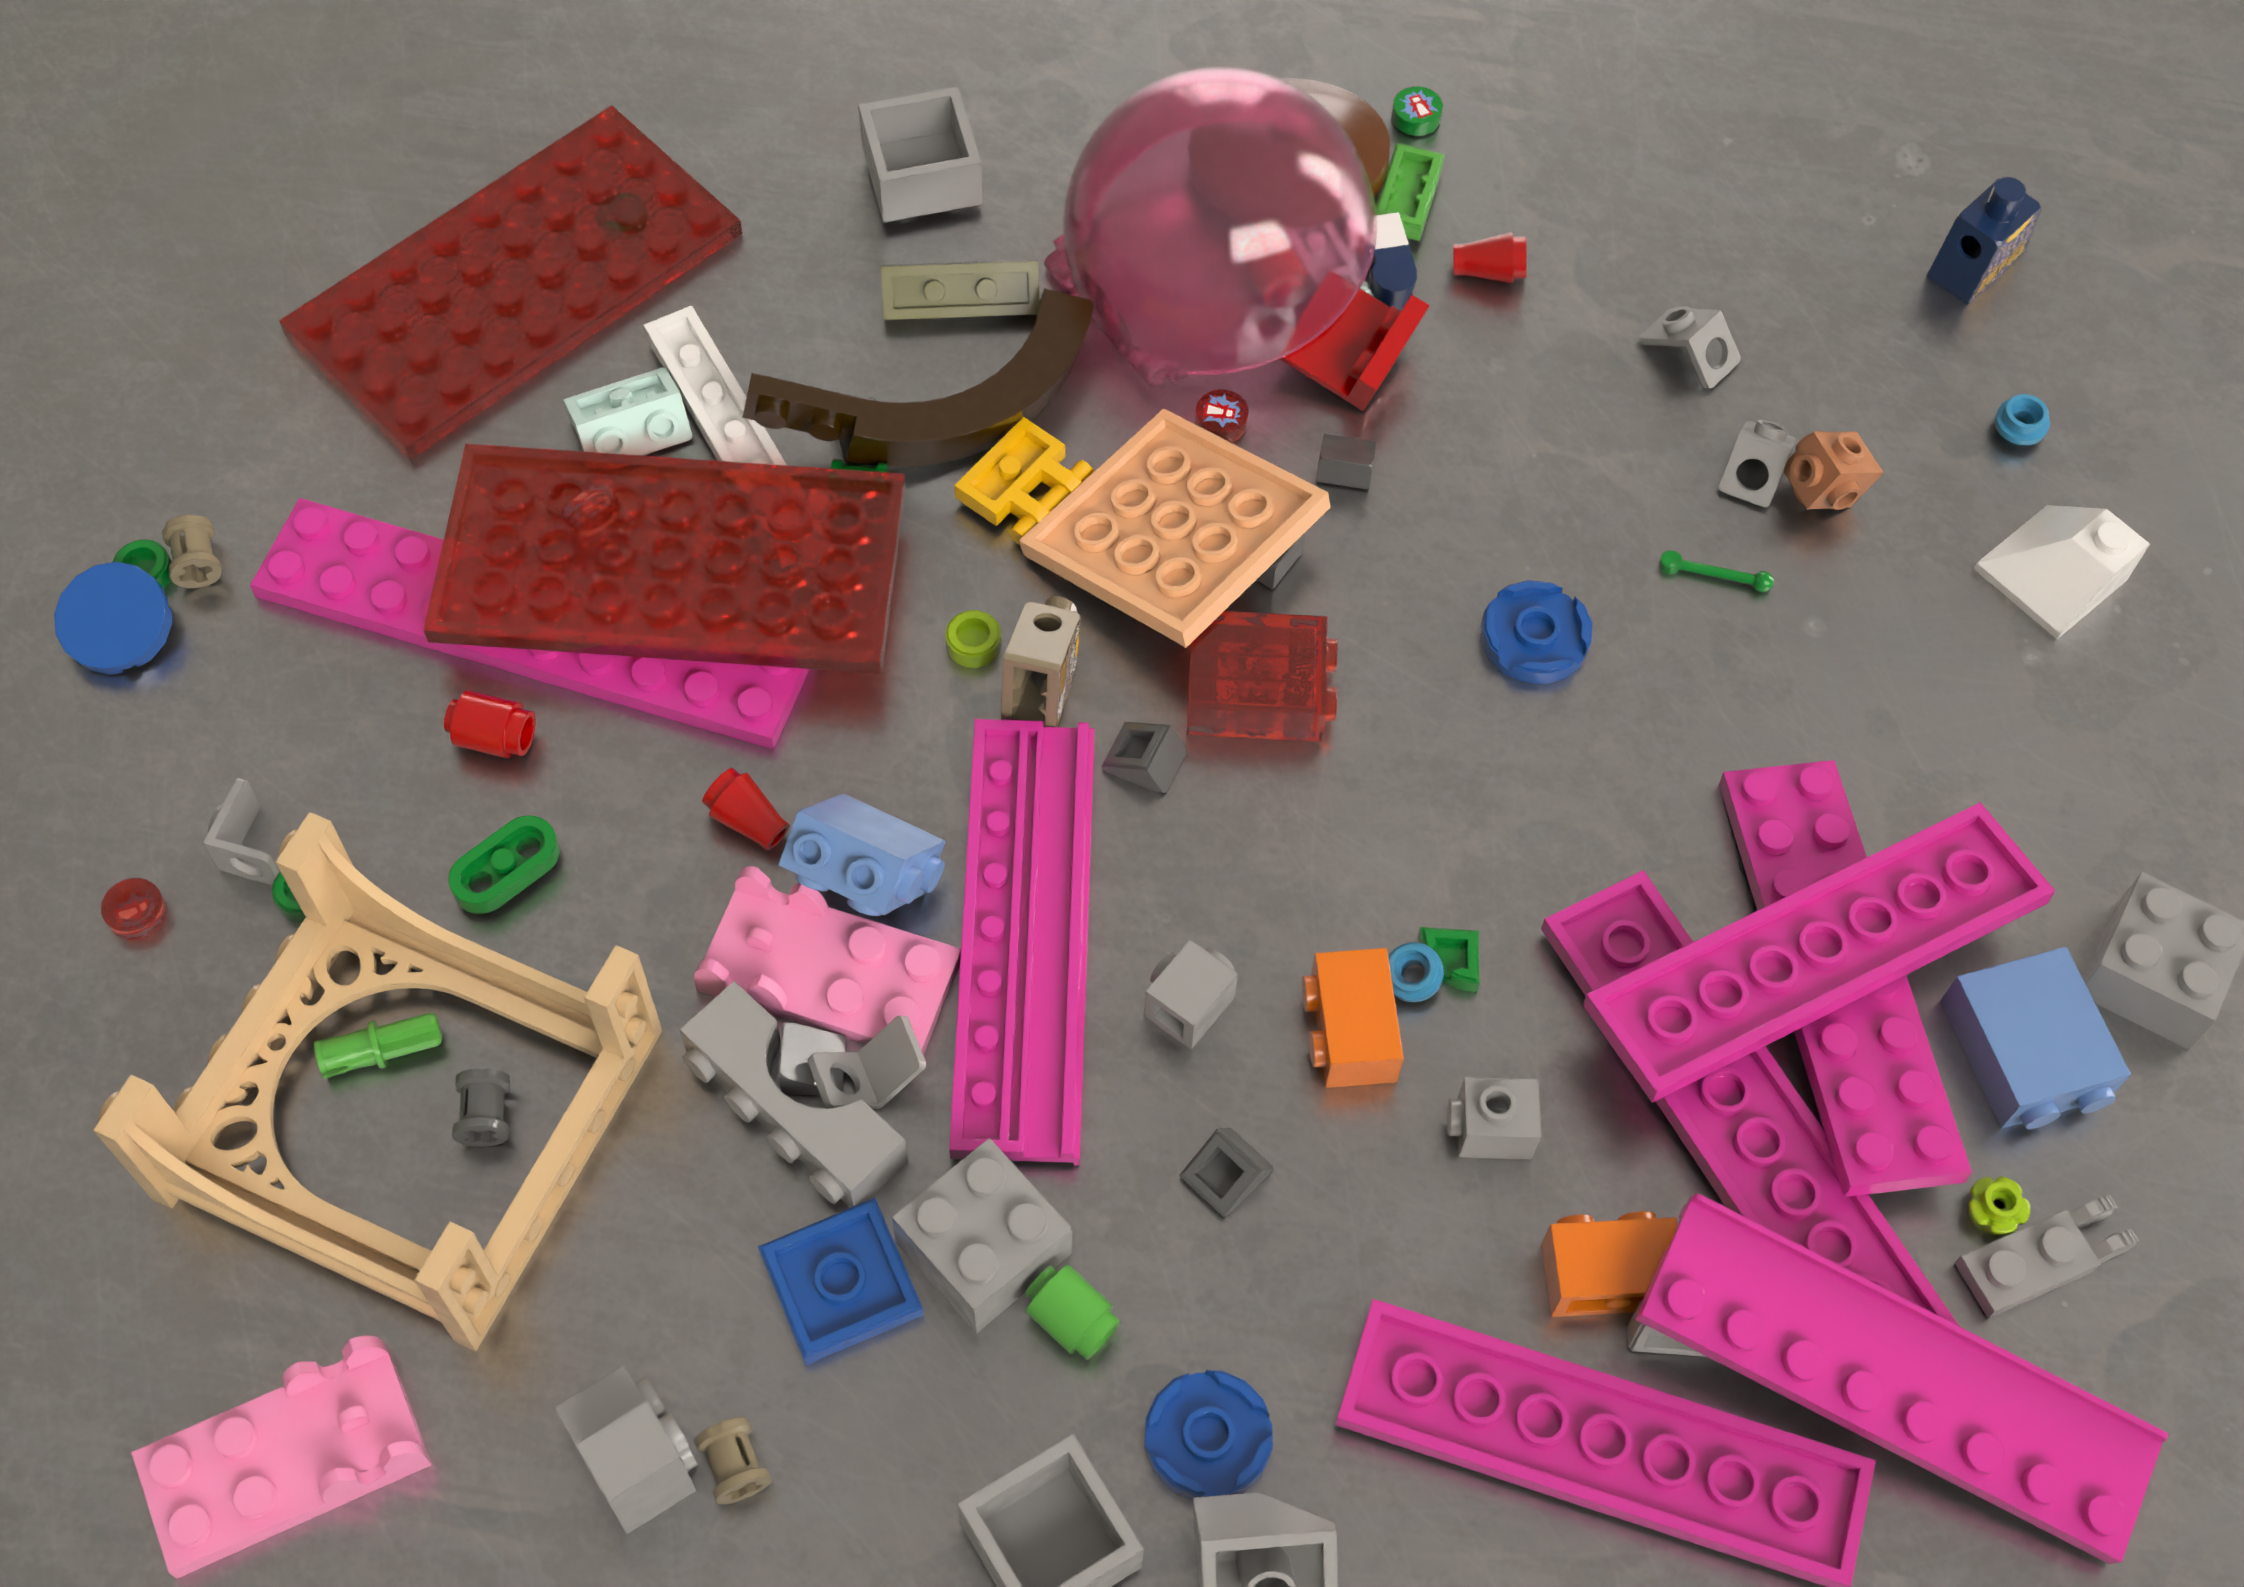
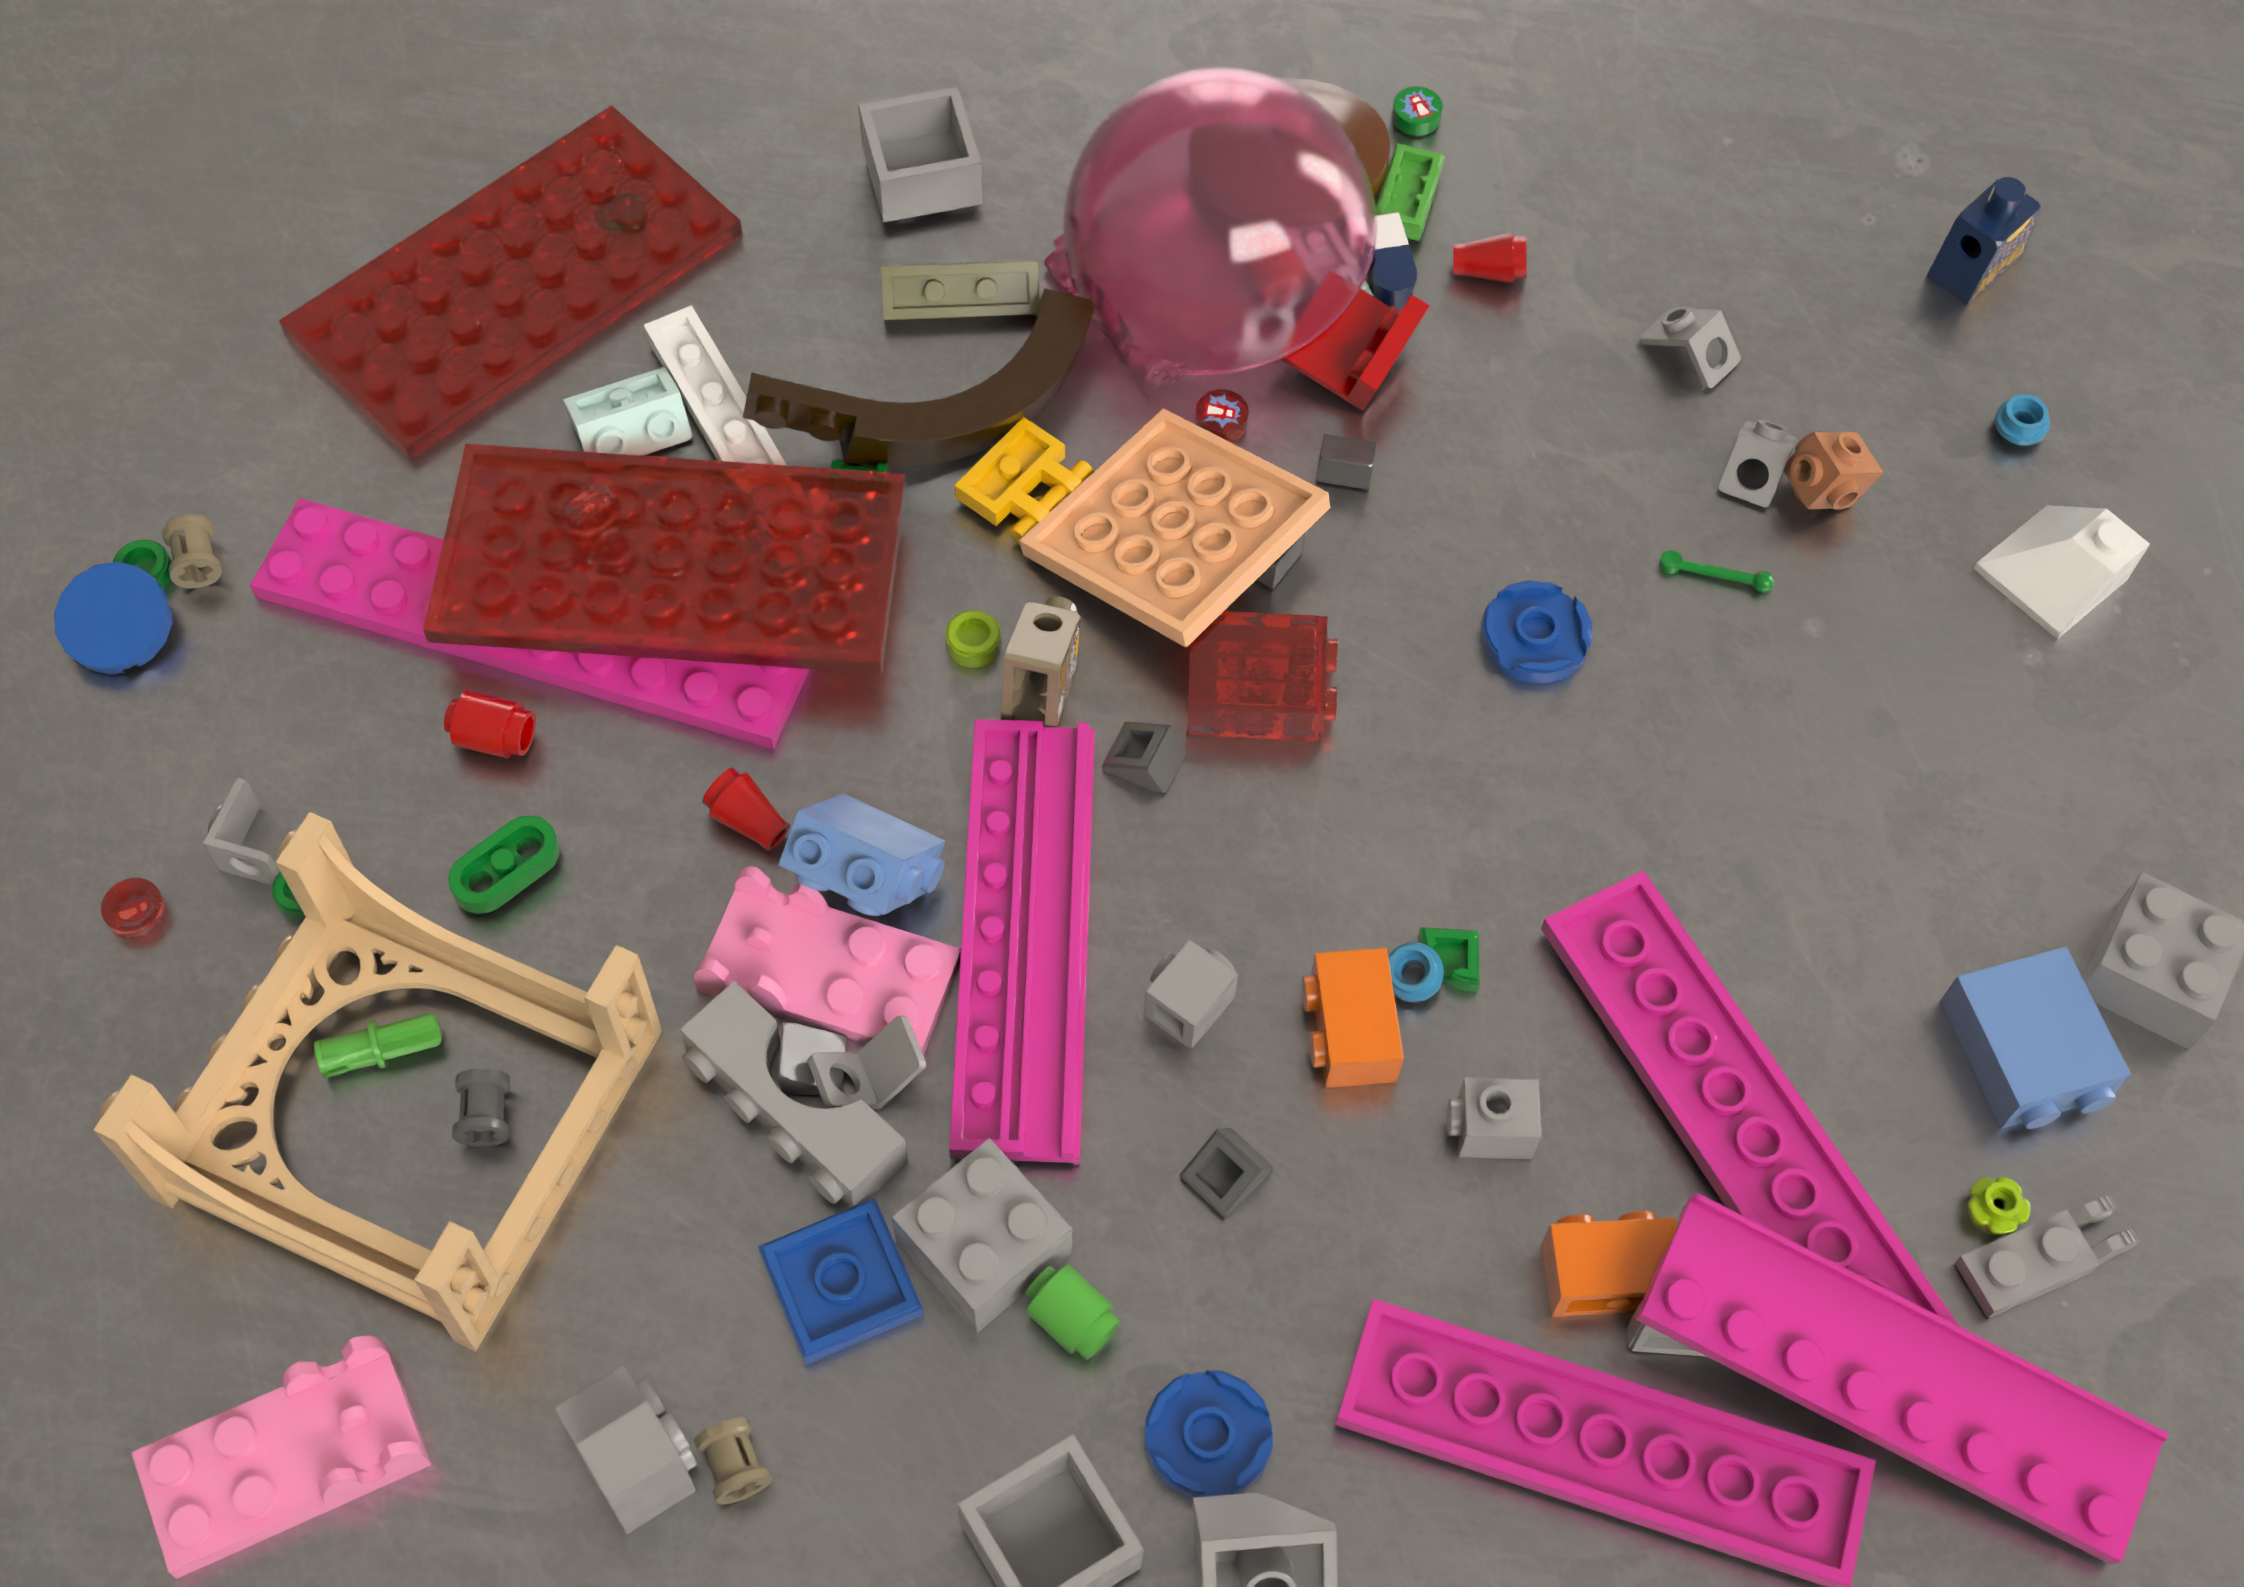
(1816, 951): dark pink plate -> none
(1871, 1057): dark pink plate -> none

